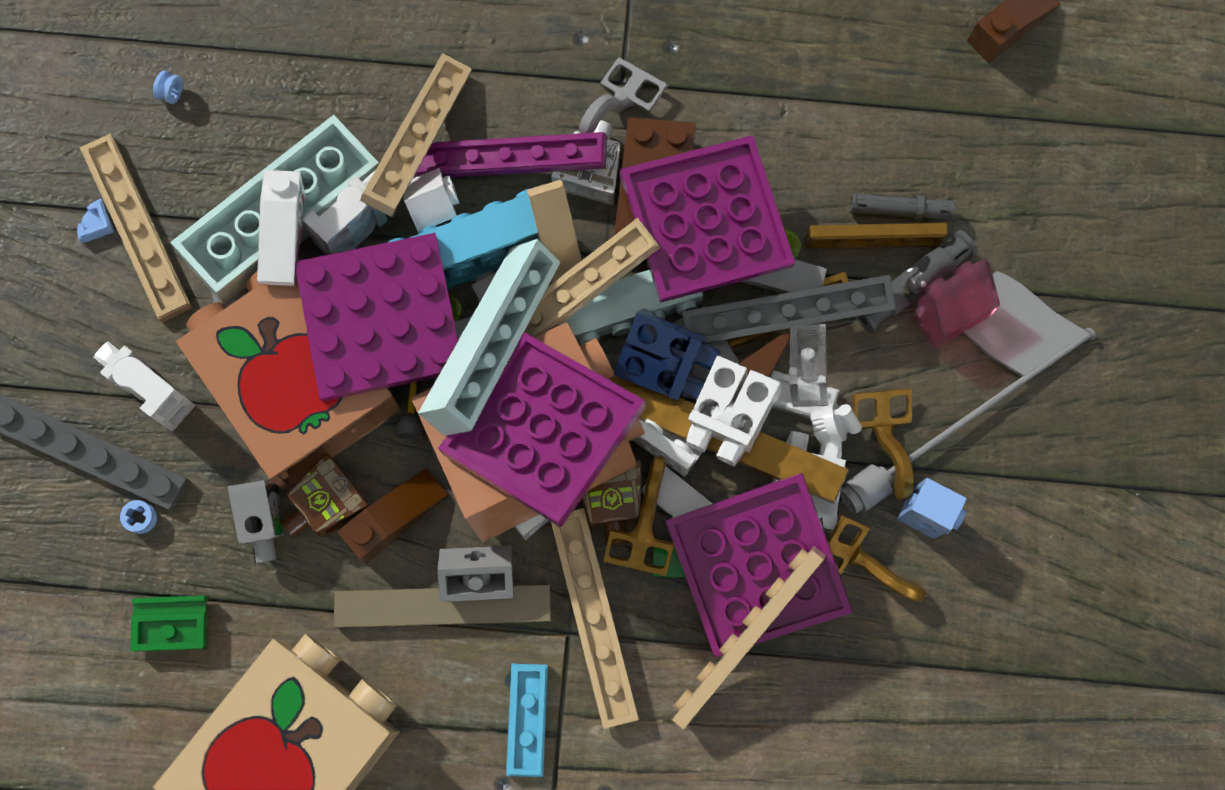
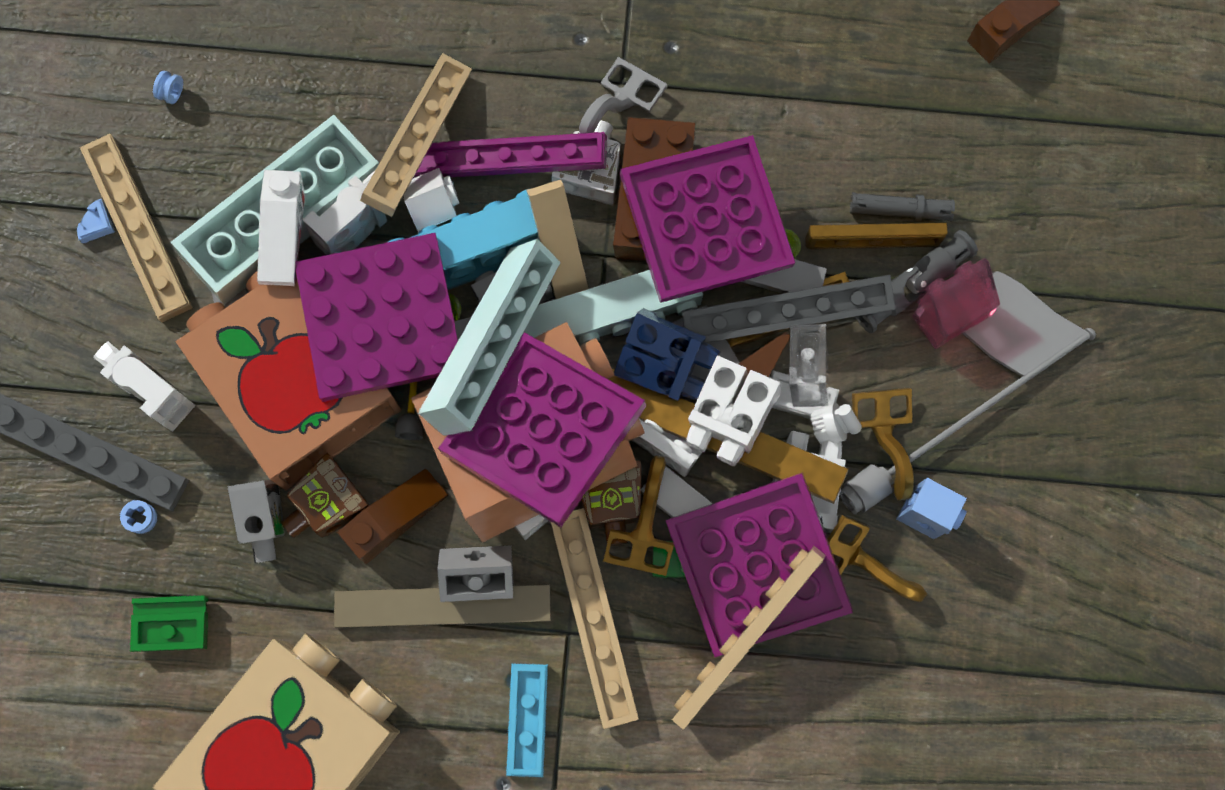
(592, 277): tan tile -> none

